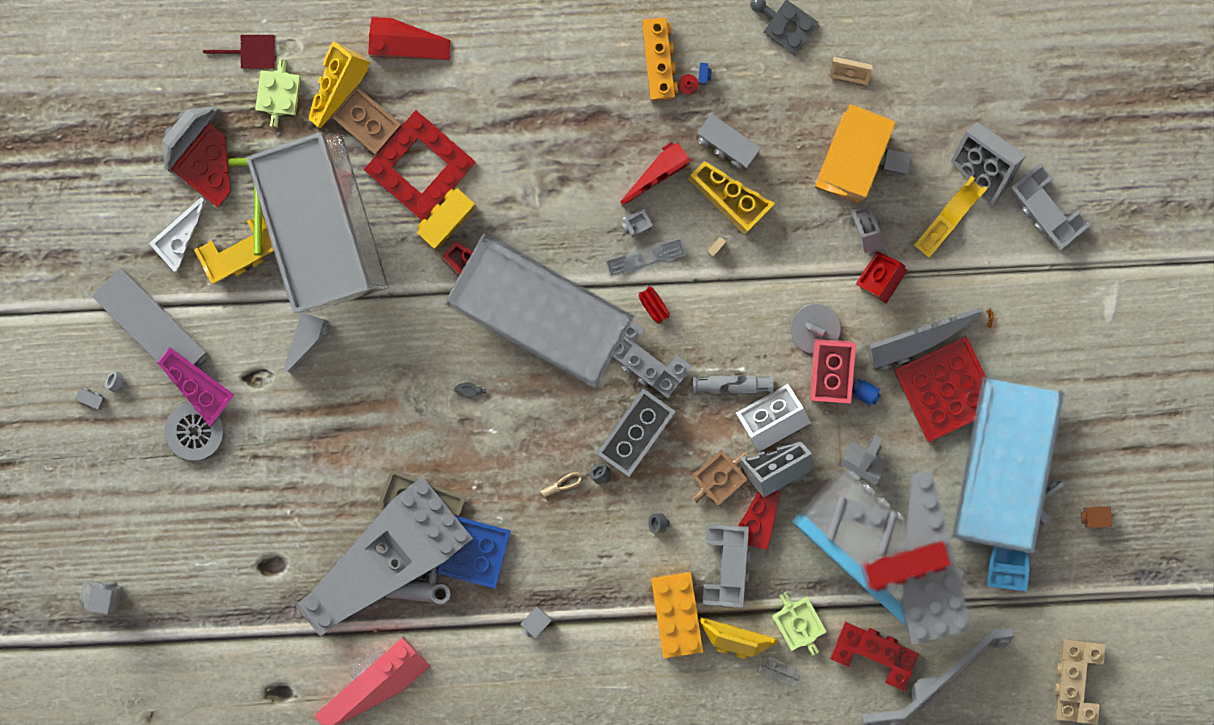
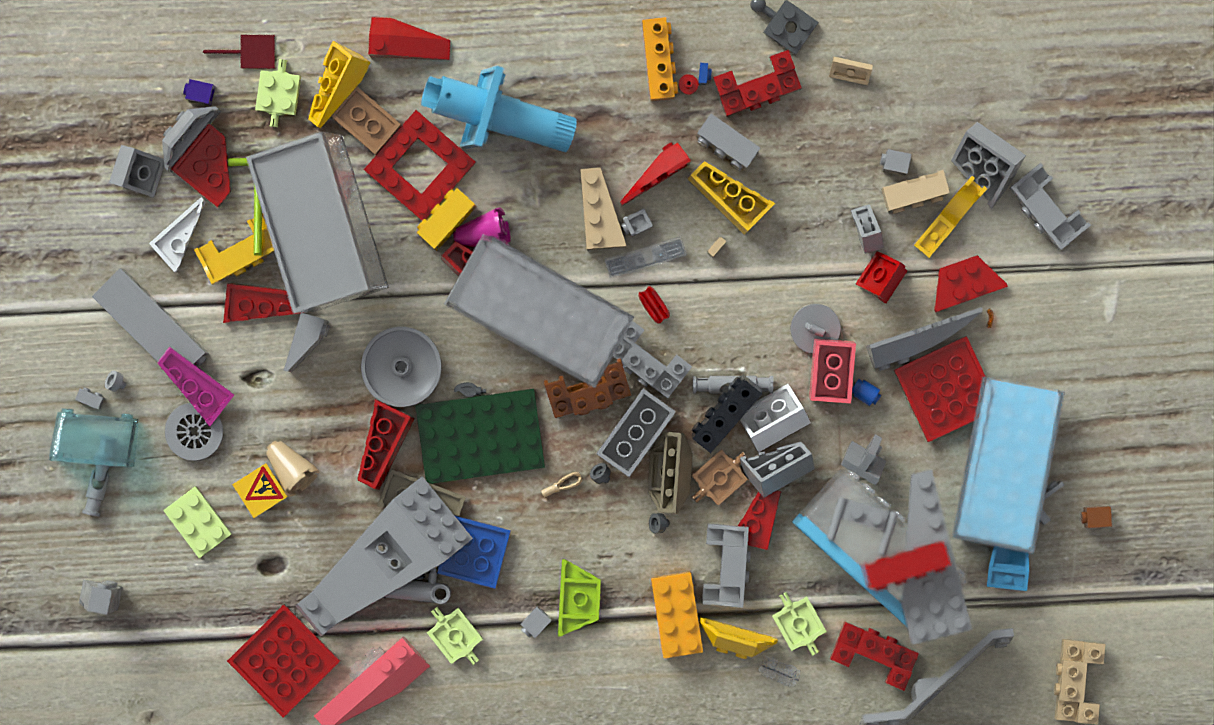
(94, 439): none -> clear light blue windscreen
(95, 495): none -> light grey piece
(137, 171): none -> light grey slope
(197, 522): none -> yellowish green plate
(199, 92): none -> dark purple brick
(255, 302): none -> red wing
(259, 490): none -> yellow piece
(283, 660): none -> red plate
(291, 468): none -> tan cone
(383, 443): none -> red wedge
(401, 366): none -> light grey dish
(455, 635): none -> yellowish green plate
(480, 436): none -> dark green plate
(487, 109): none -> medium azure piece
(488, 224): none -> dark pink cone
(578, 598): none -> lime wing
(583, 398): none -> dark orange bracket
(600, 219): none -> tan wedge
(670, 472): none -> dark tan wedge
(726, 413): none -> black brick
(759, 90): none -> red bracket
(855, 154): light orange piece -> none
(915, 192): none -> tan wedge
(965, 282): none -> red wing

